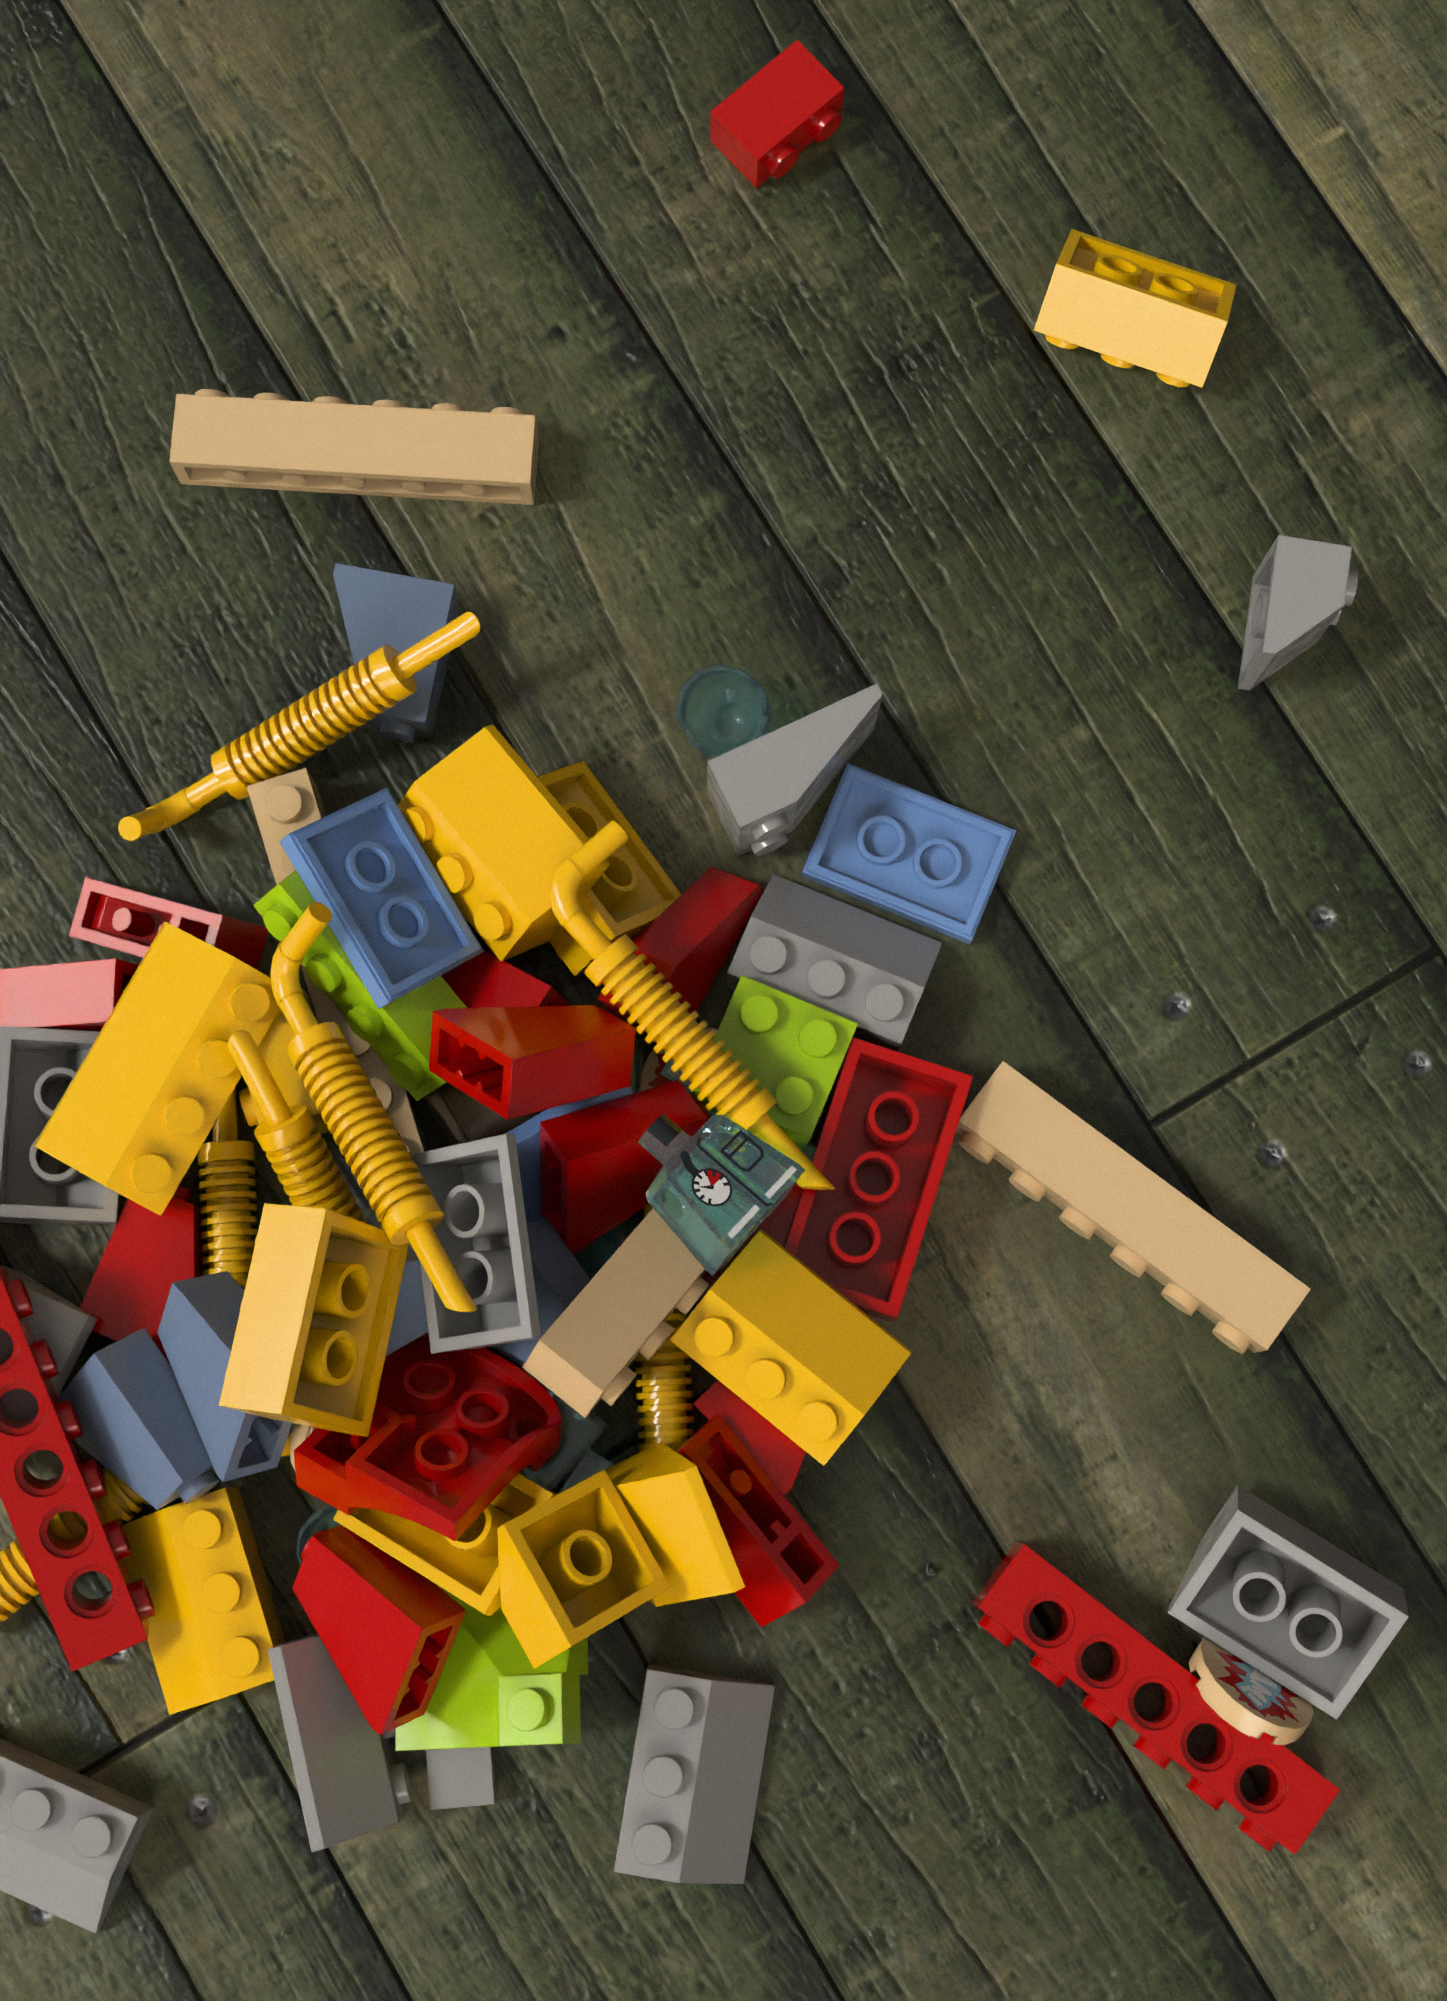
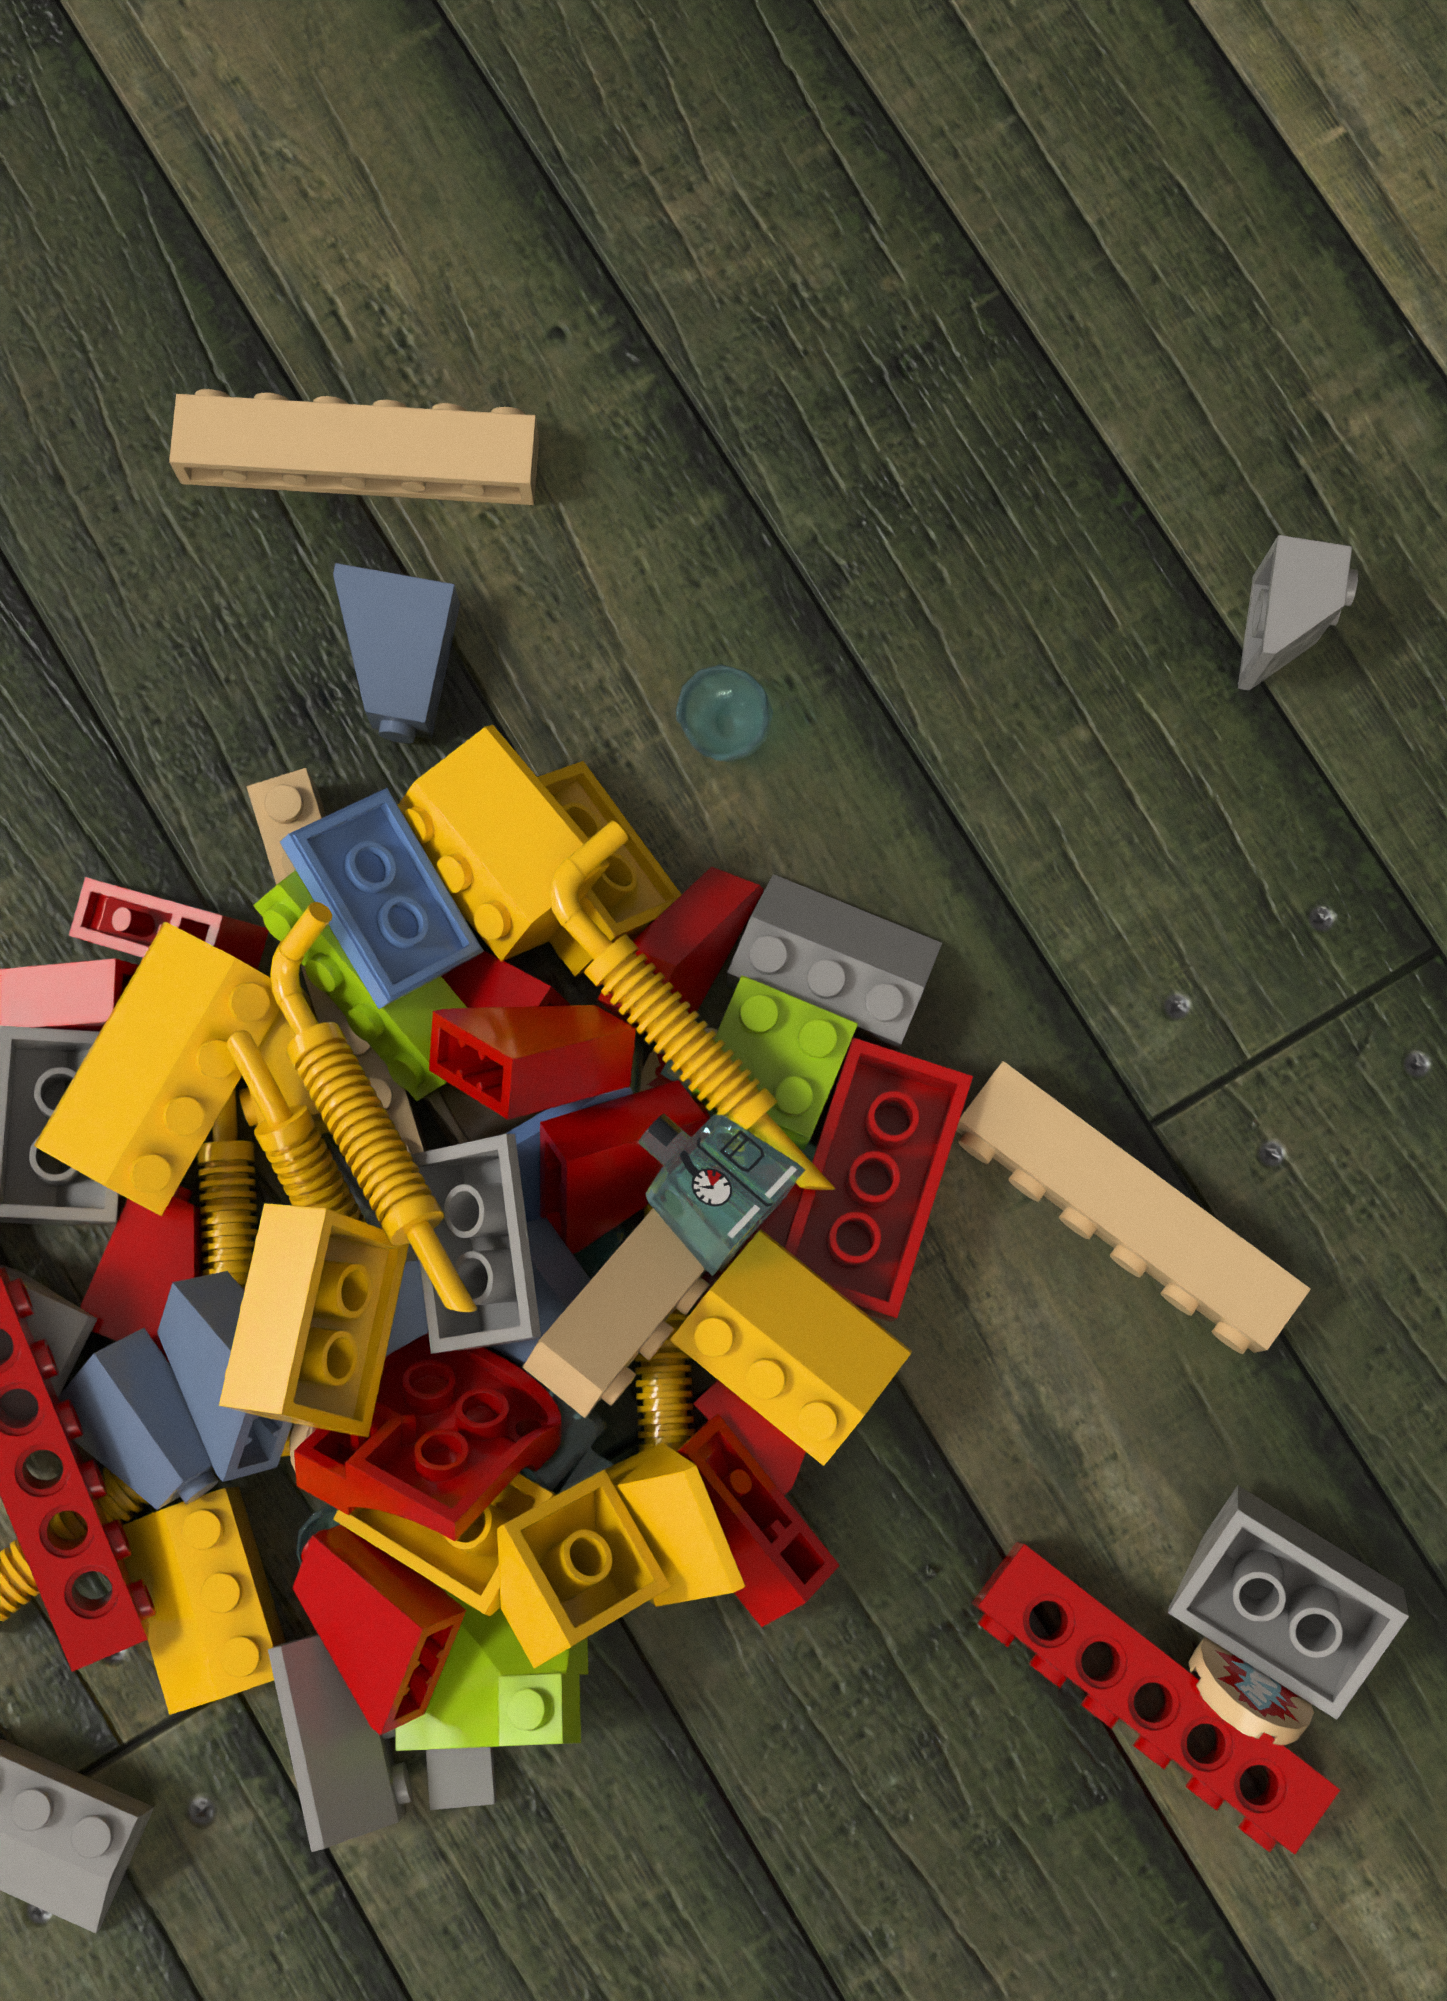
(306, 726): yellow piece -> none
(694, 1777): light grey slope -> none
(777, 115): red brick -> none
(778, 778): light grey slope -> none
(908, 853): medium blue tile -> none
(1135, 309): yellow slope -> none

